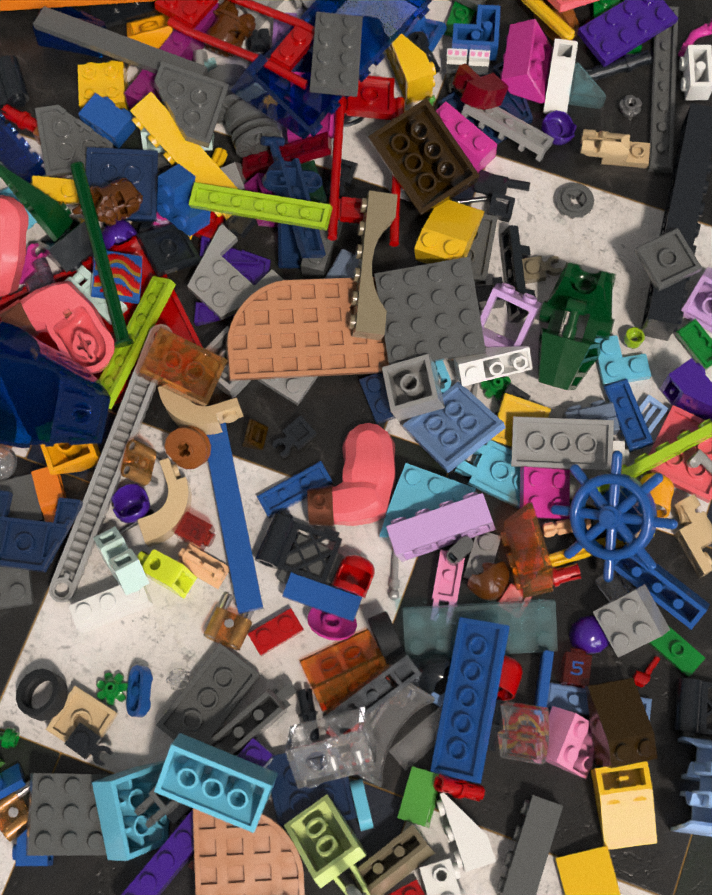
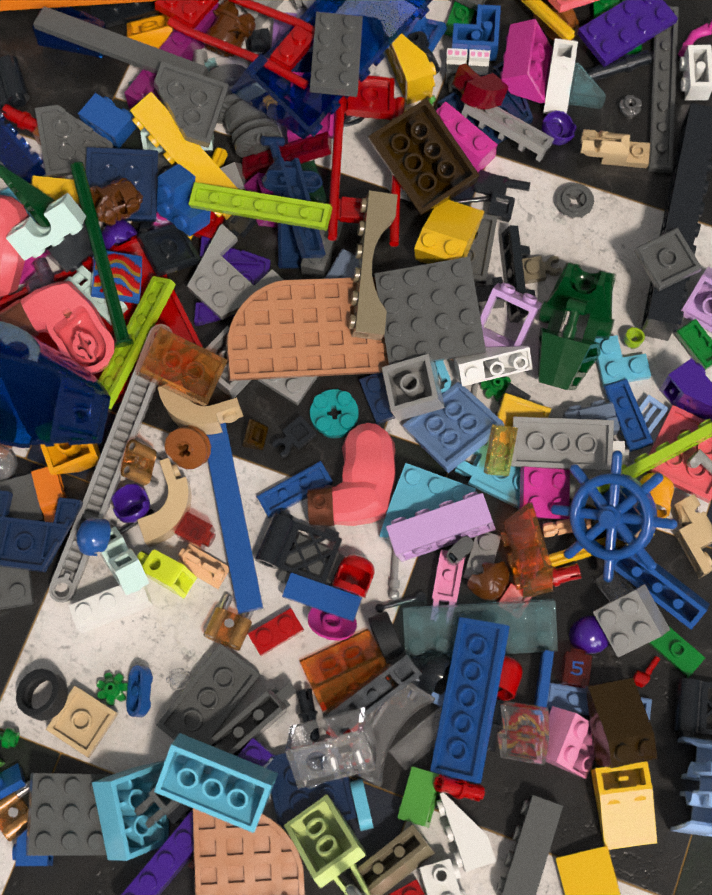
(31, 239): none -> light aqua arch
(85, 742): black plate -> none
(93, 536): none -> blue hair
(104, 79): yellow brick -> none
(325, 423): none -> teal plate
(348, 172): black plate -> none
(420, 597): none -> black hinge
(500, 450): none -> clear yellow plate

